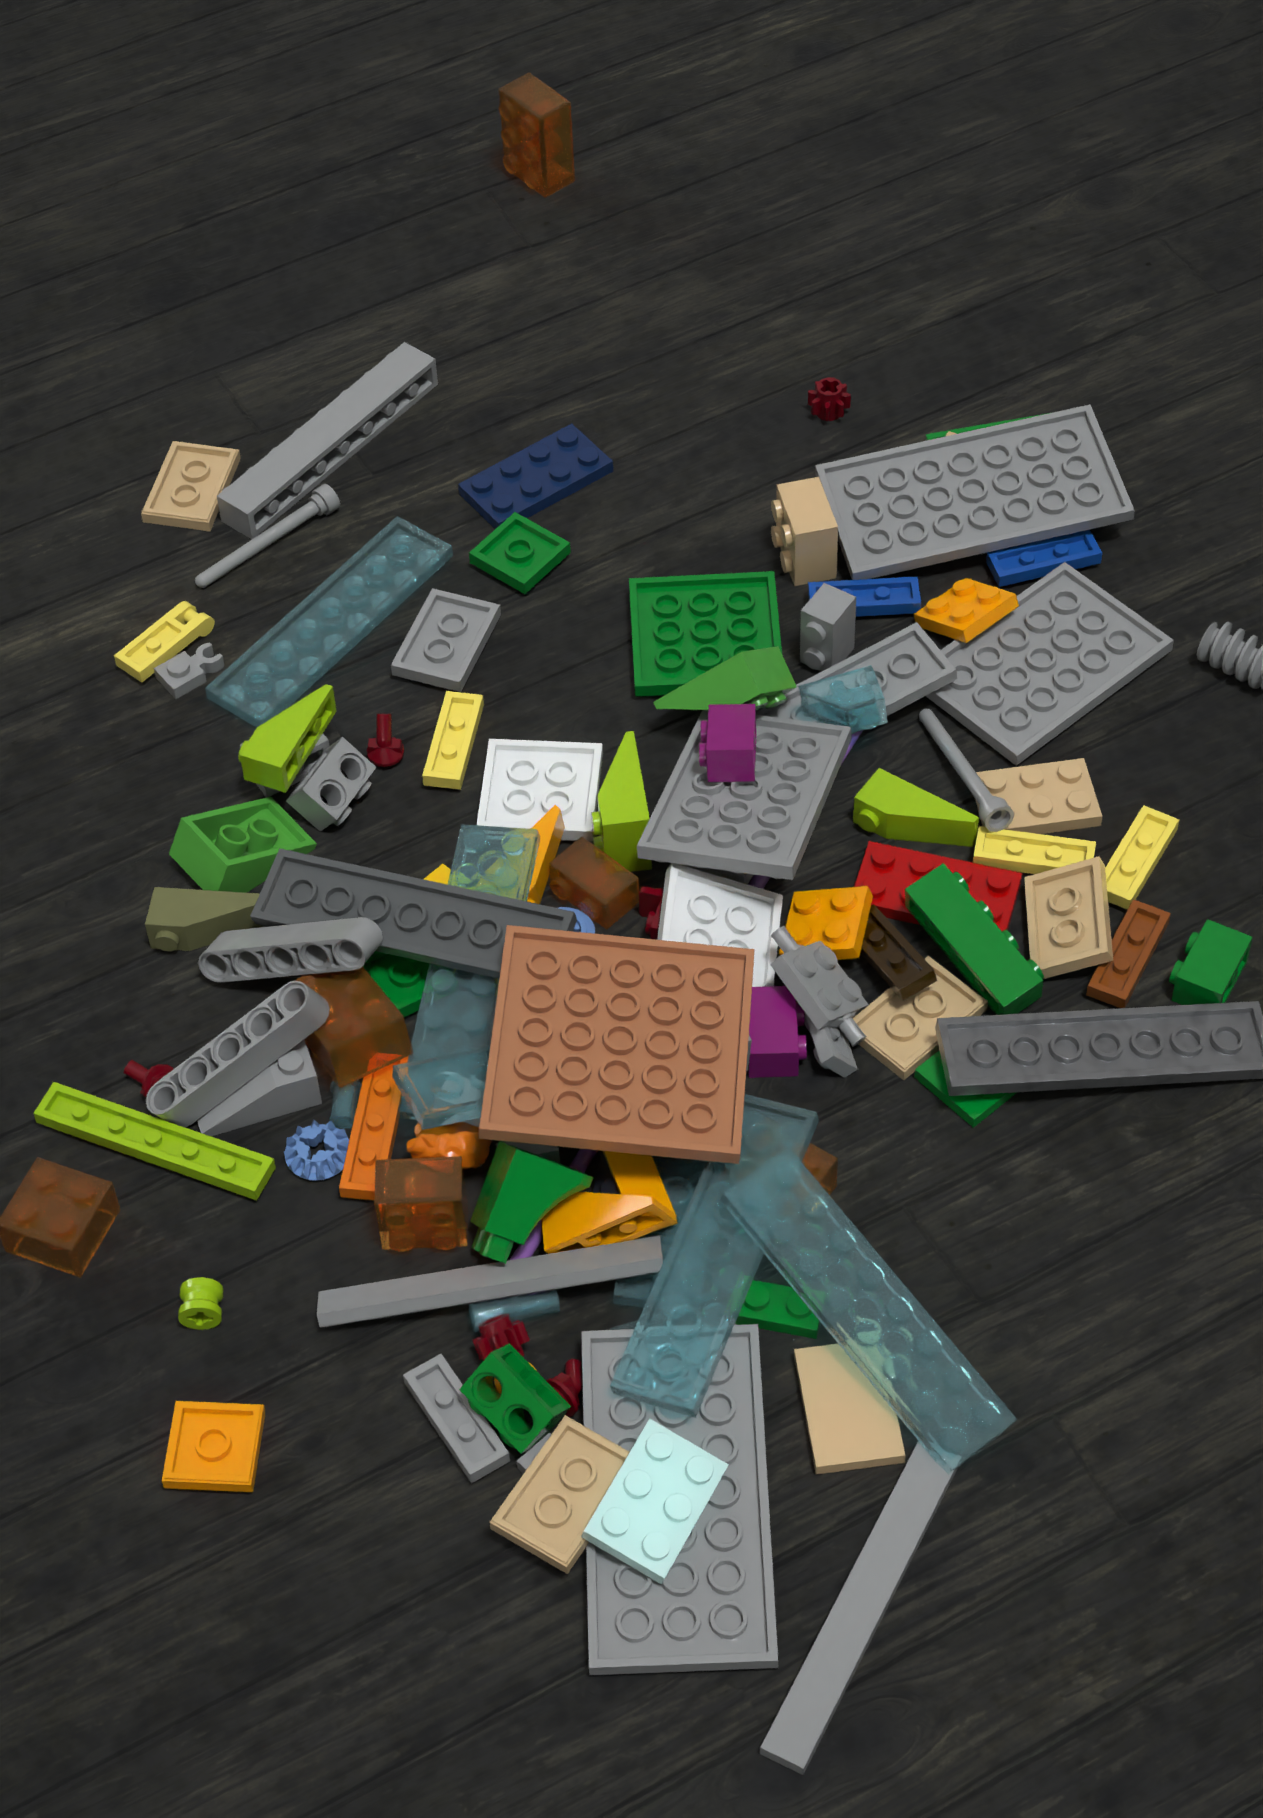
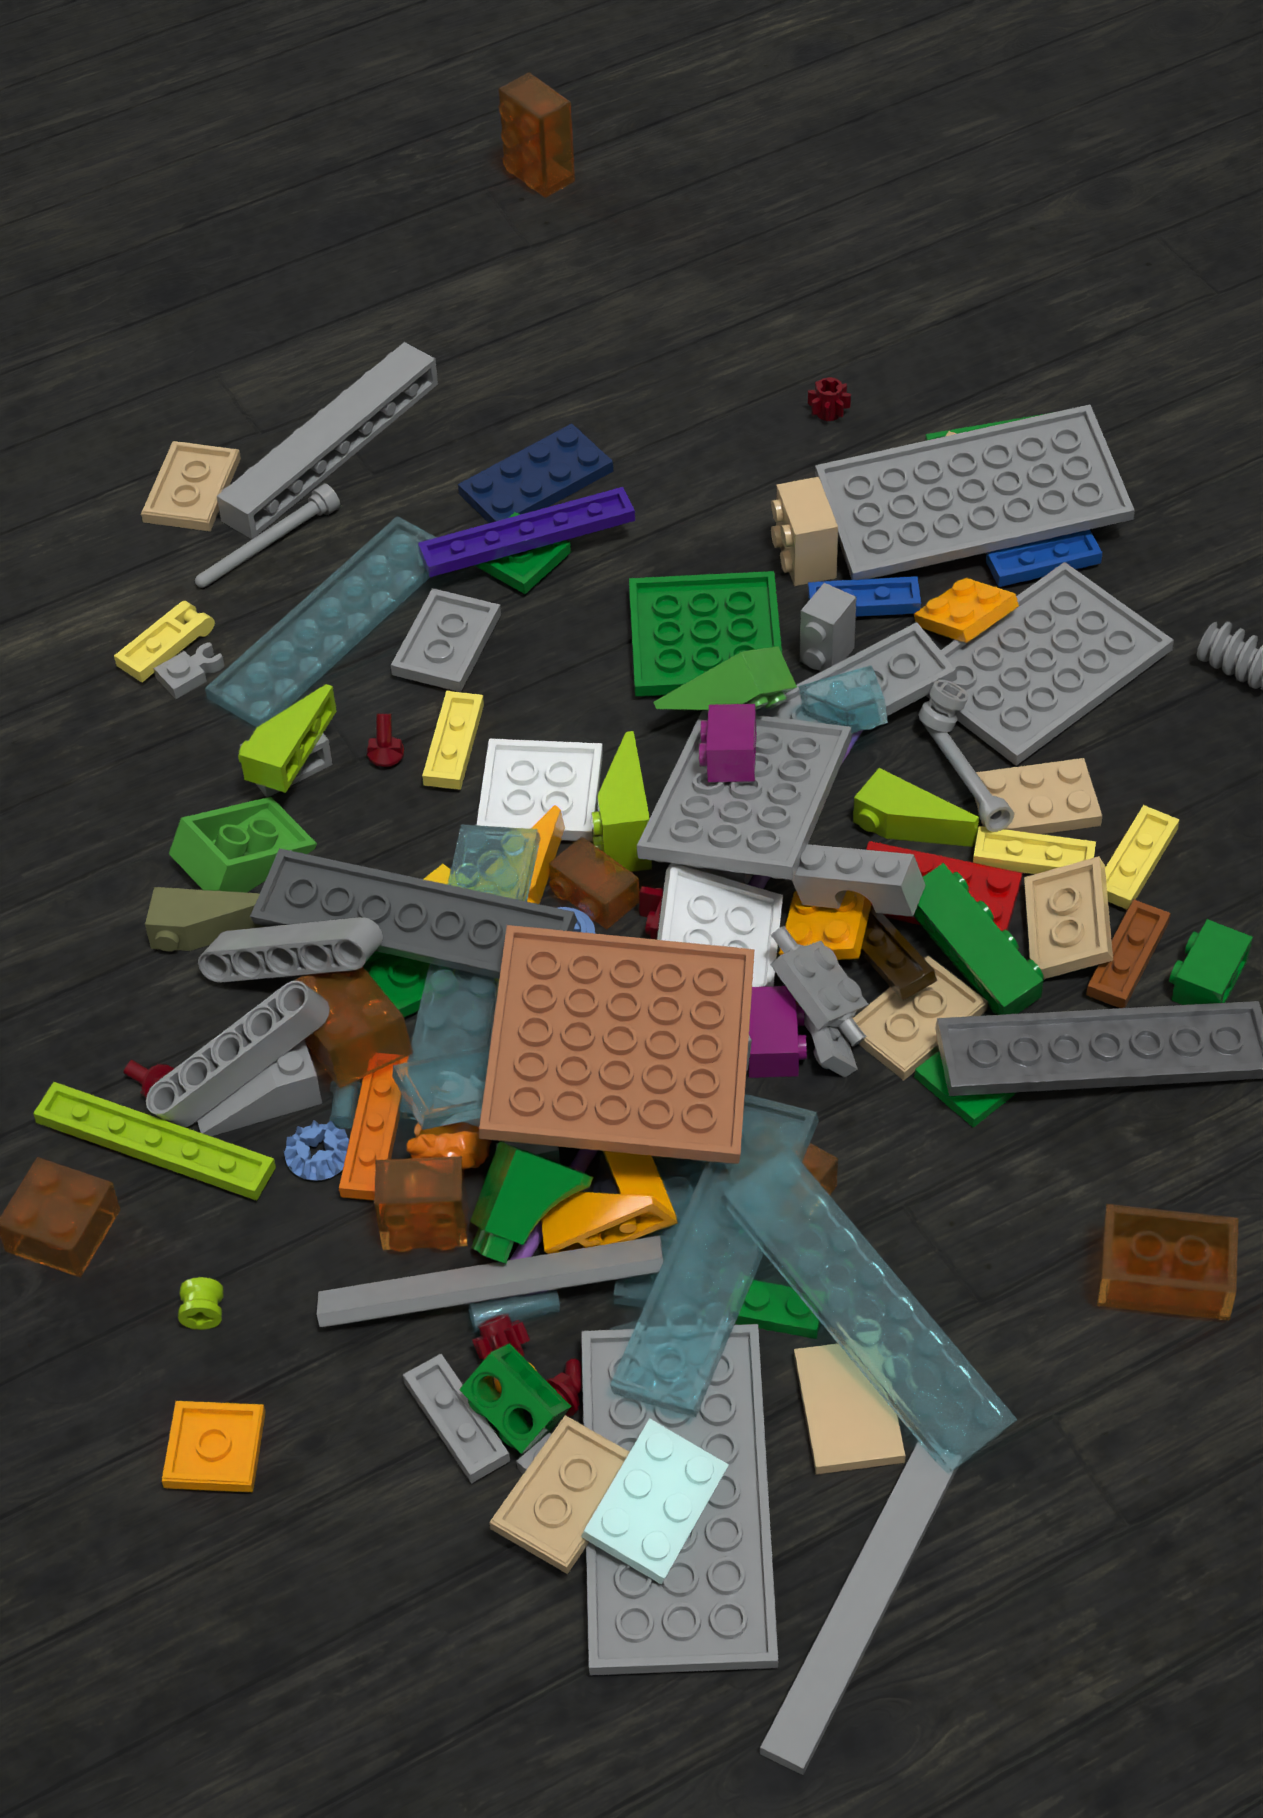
(327, 780): light grey brick -> none
(526, 531): none -> dark purple plate
(885, 878): none -> light grey arch
(943, 705): none -> light grey wheel
(1168, 1262): none -> clear orange brick

